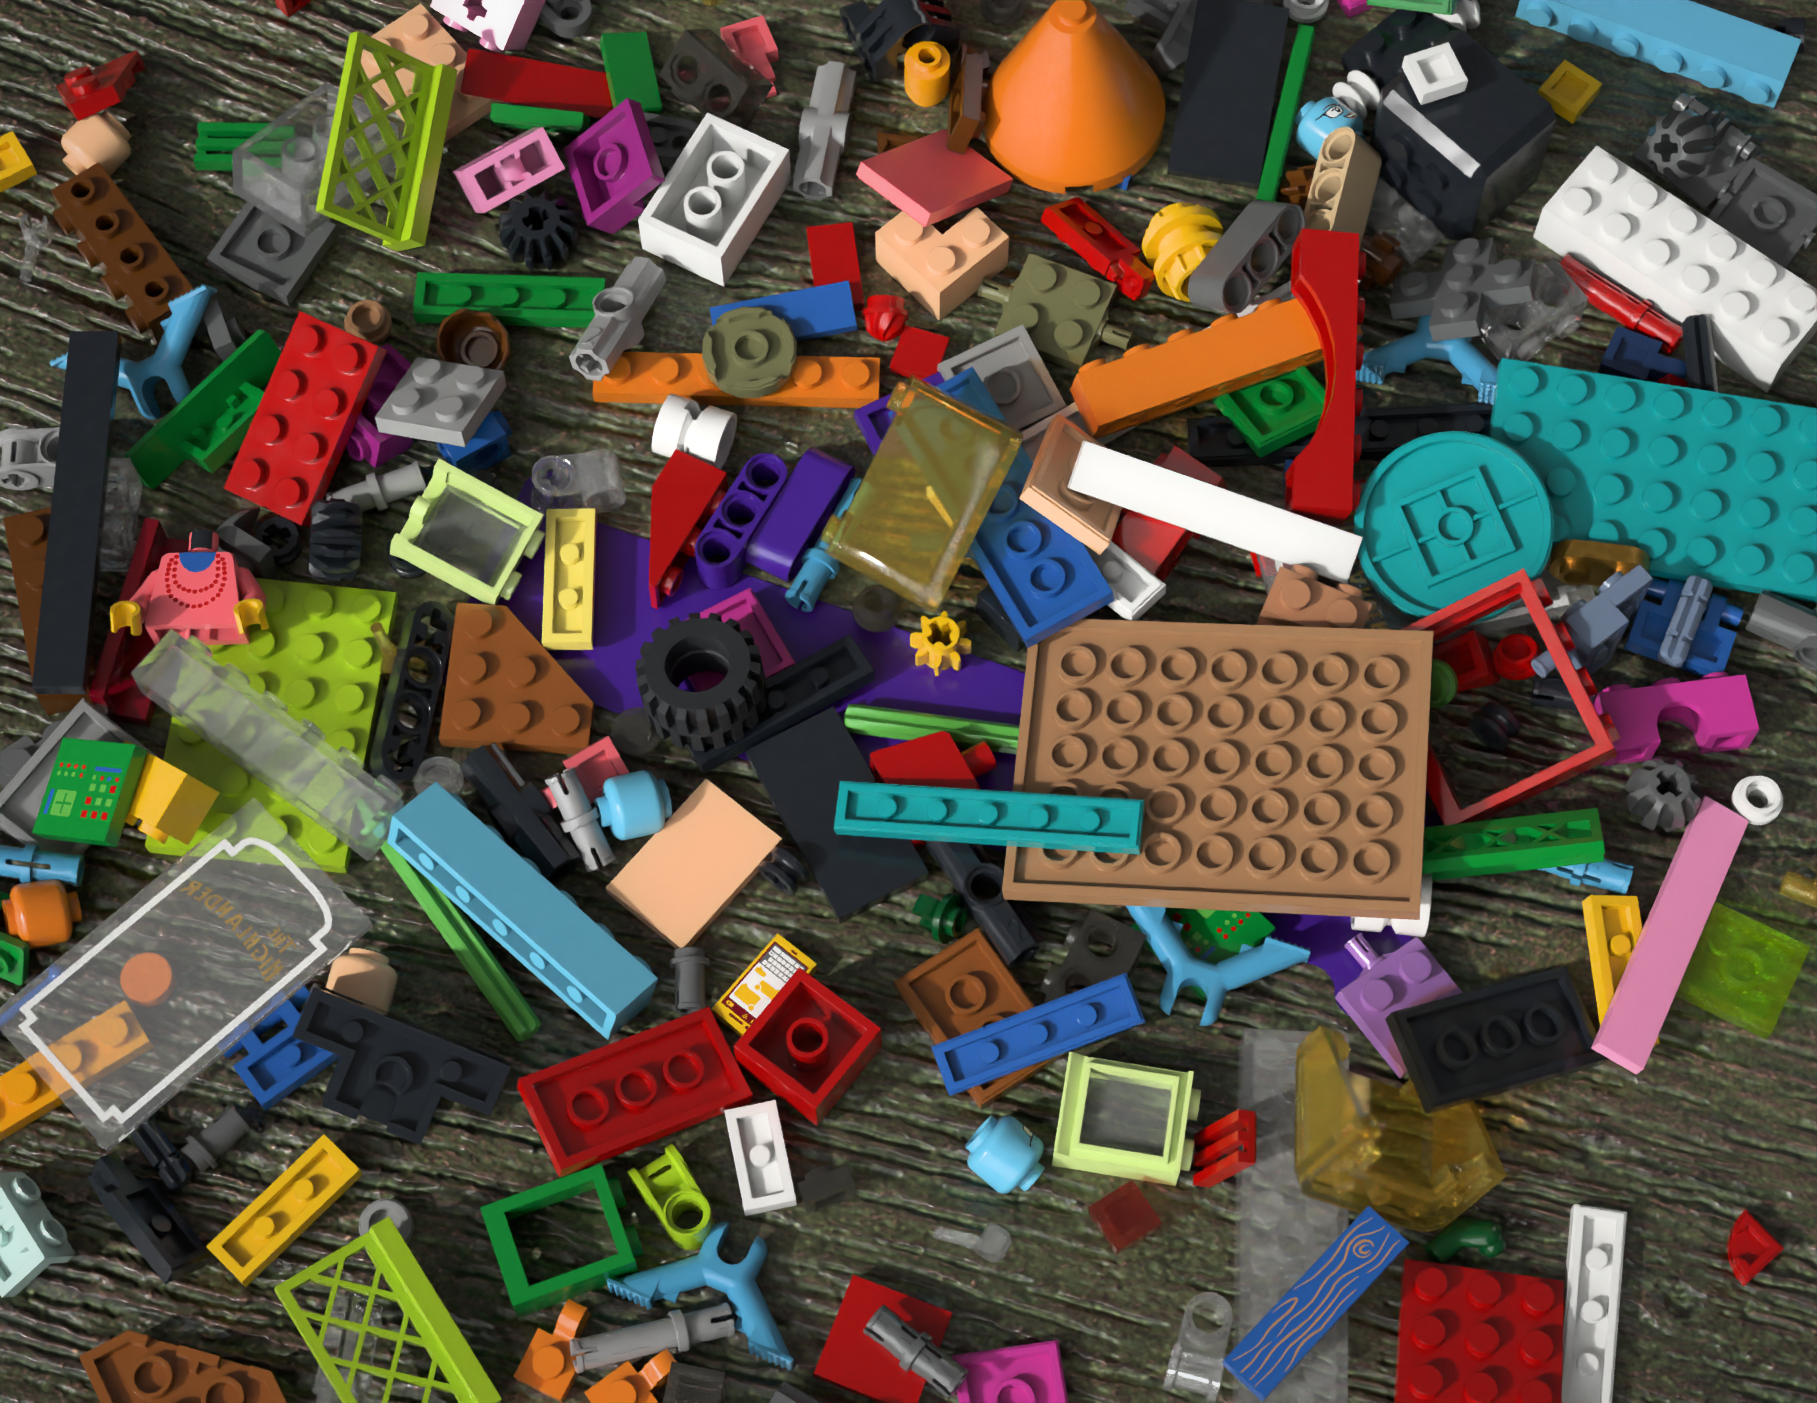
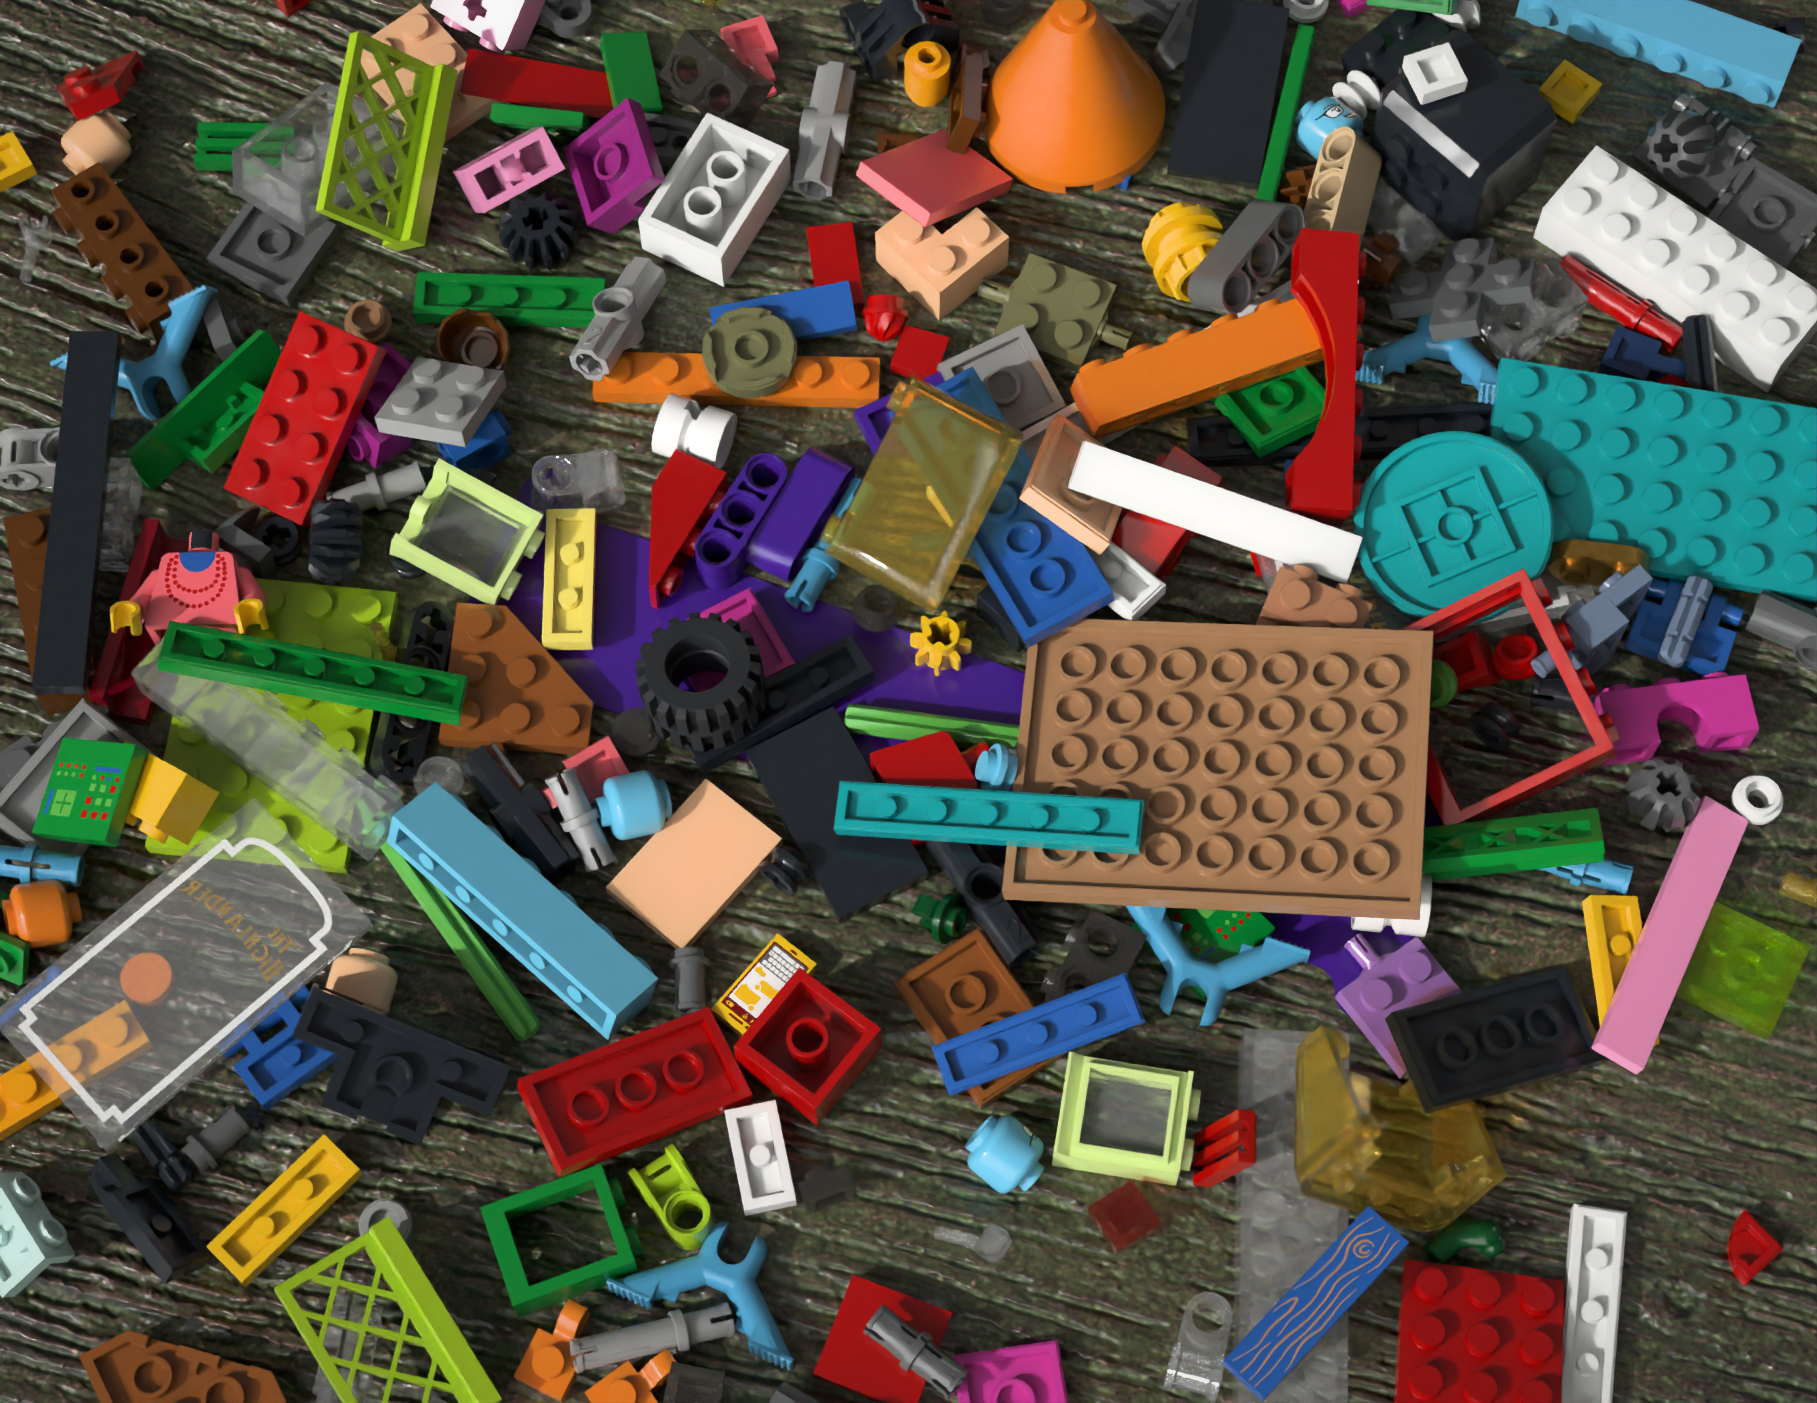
(313, 673): none -> green tile
(996, 768): none -> medium azure plate
(1100, 245): red hinge -> none

